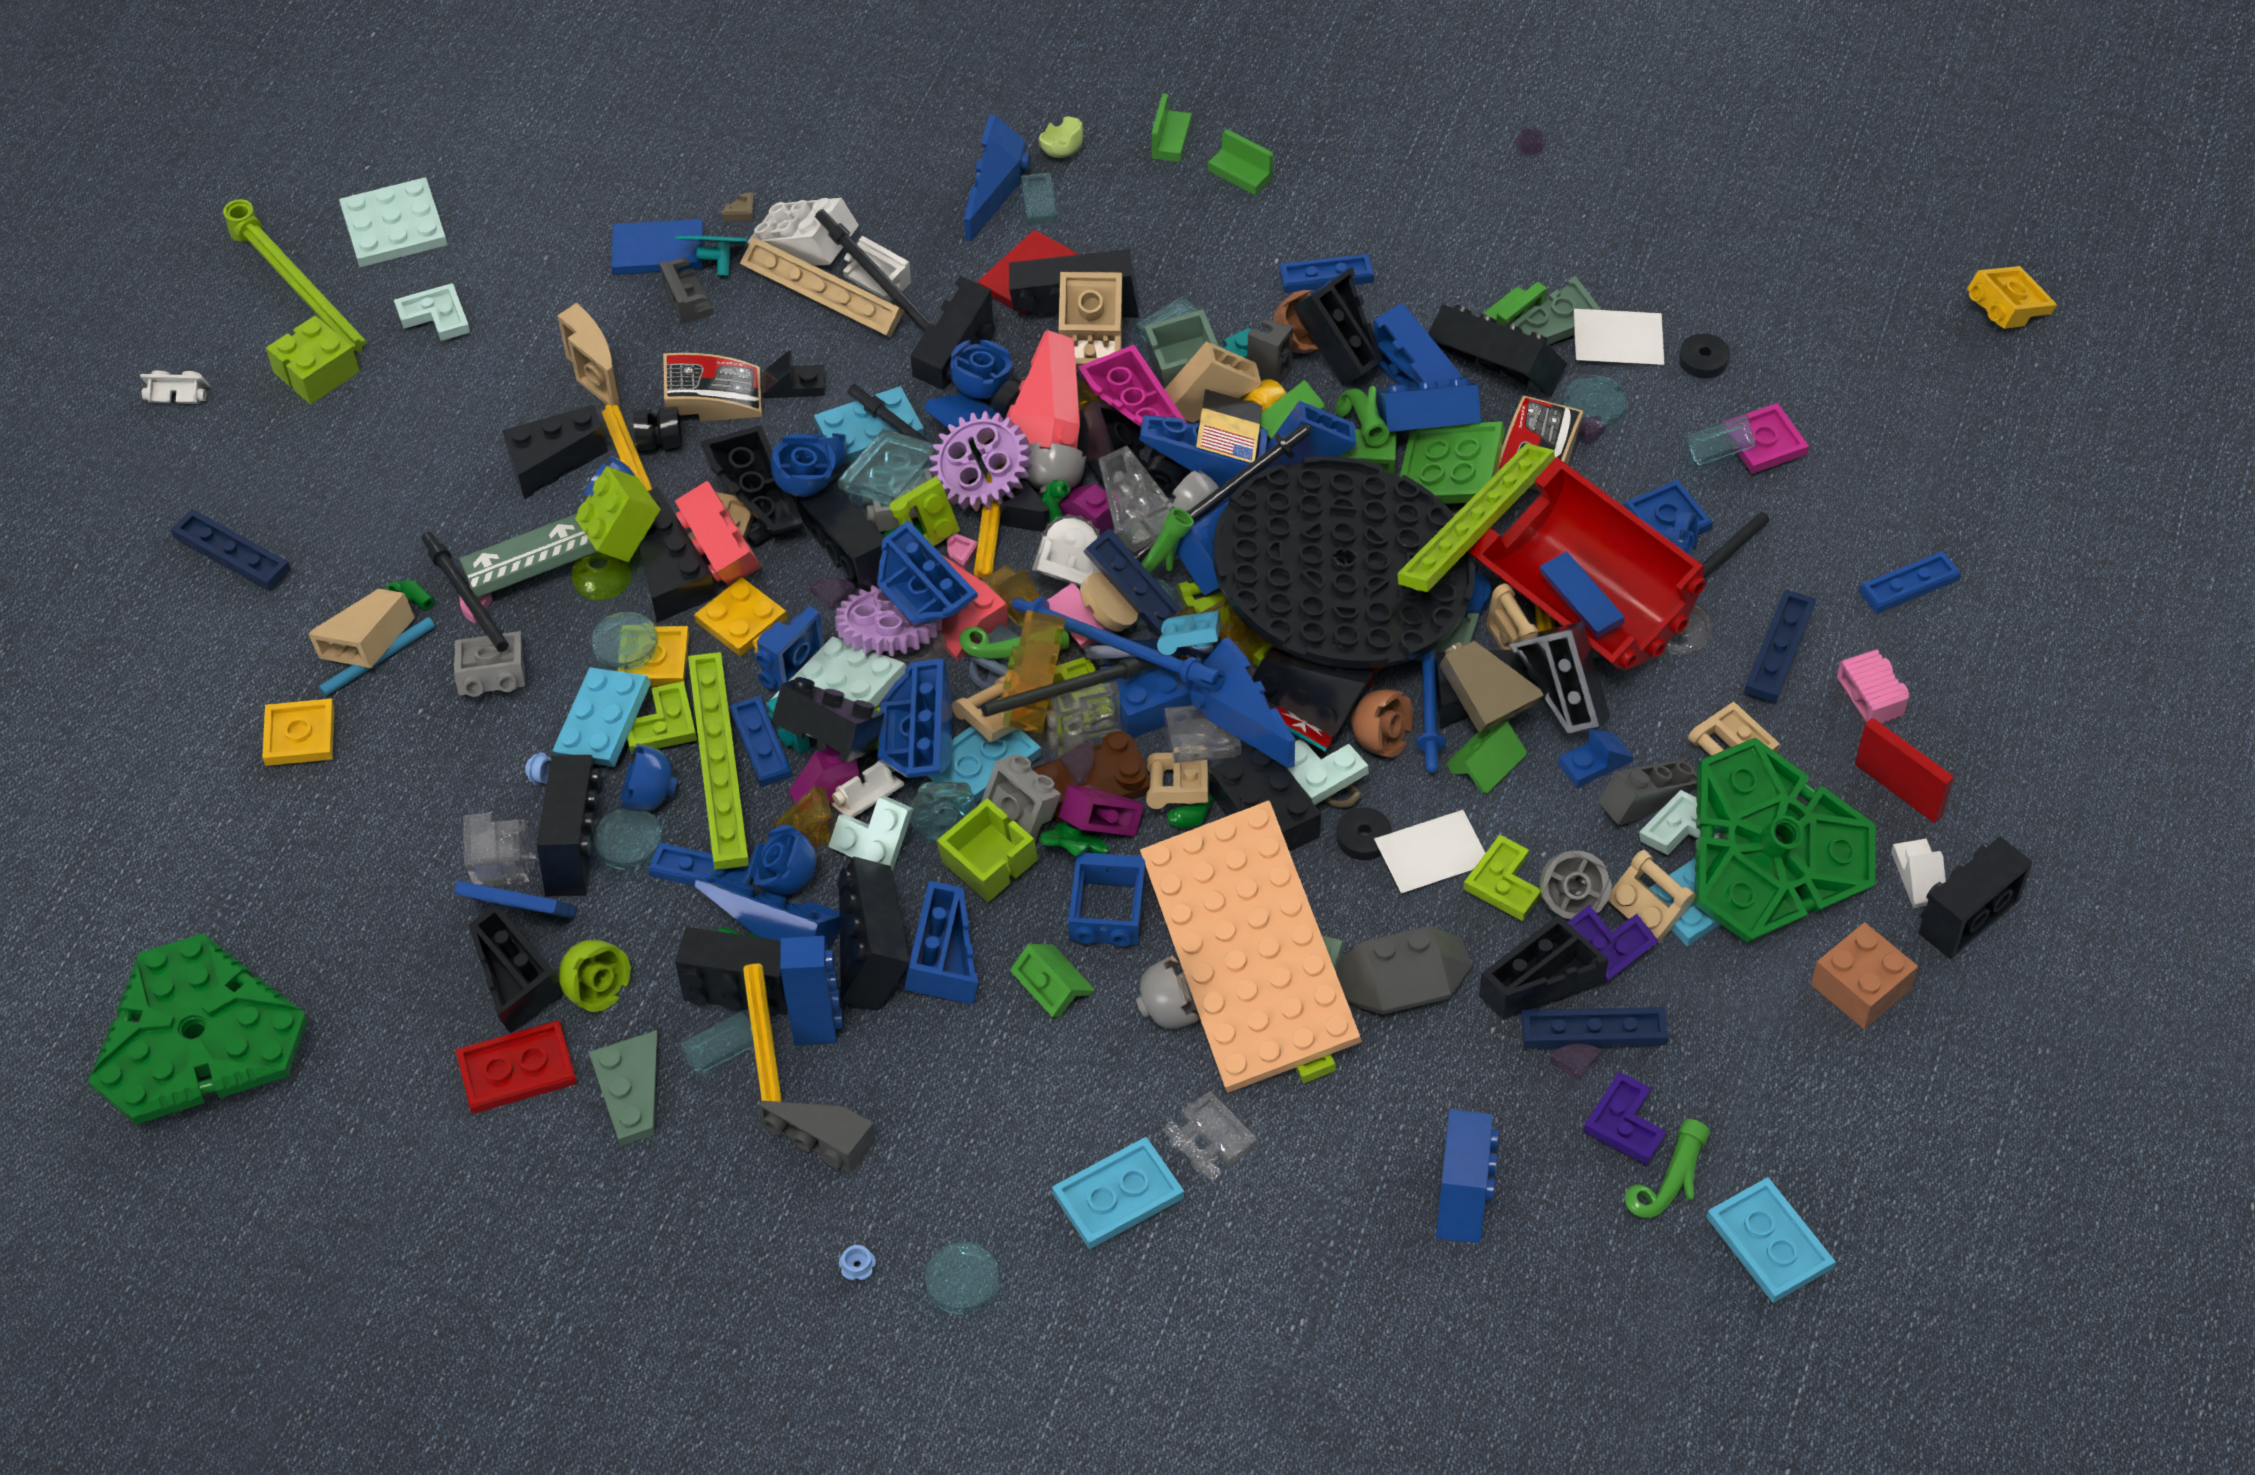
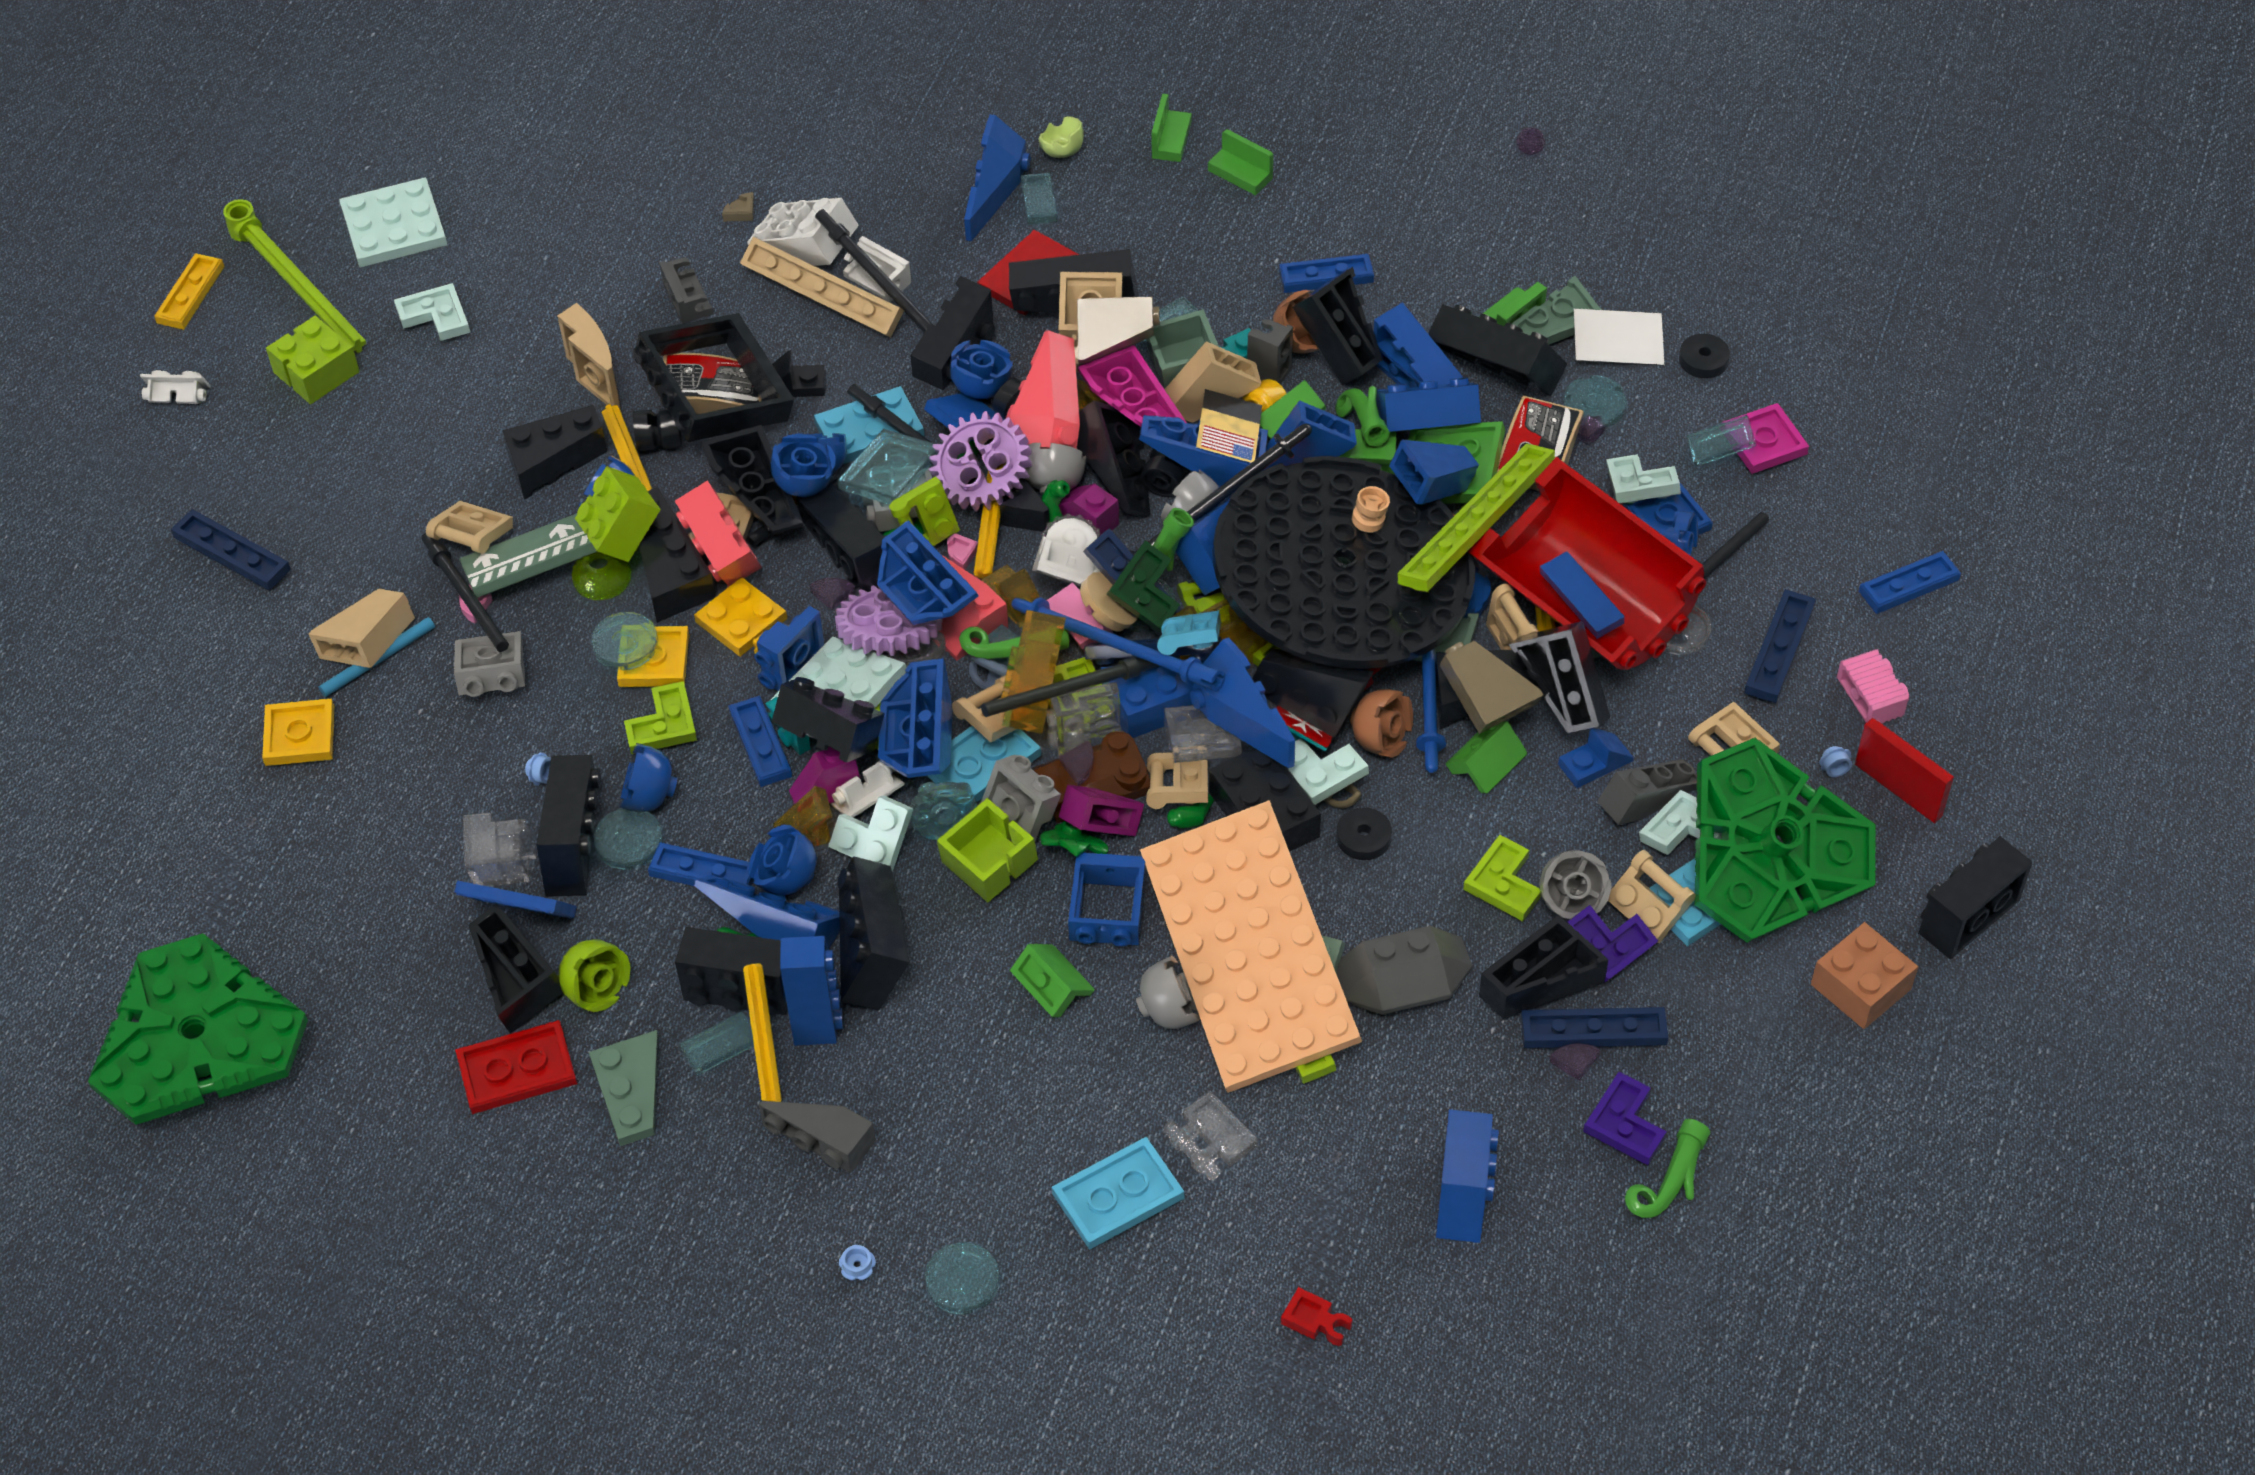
(189, 291): none -> yellow tile
(413, 593): green arm -> none
(469, 526): none -> tan plate
(602, 715): medium azure plate -> none
(645, 244): blue tile -> none
(718, 761): lime plate -> none
(721, 253): teal shield -> none
(728, 330): none -> black window
(942, 948): blue wedge -> none
(1113, 324): none -> slope
(1134, 499): clear wedge -> none
(1137, 591): none -> dark green plate
(1312, 1314): none -> red plate
(1370, 509): none -> light nougat wheel
(1431, 851): white sticker -> none
(1433, 469): none -> blue slope
(1634, 484): none -> light aqua plate
(1770, 1240): medium azure plate -> none
(1836, 761): none -> light blue plate
(1918, 869): white slope -> none
(2009, 296): yellow plate -> none

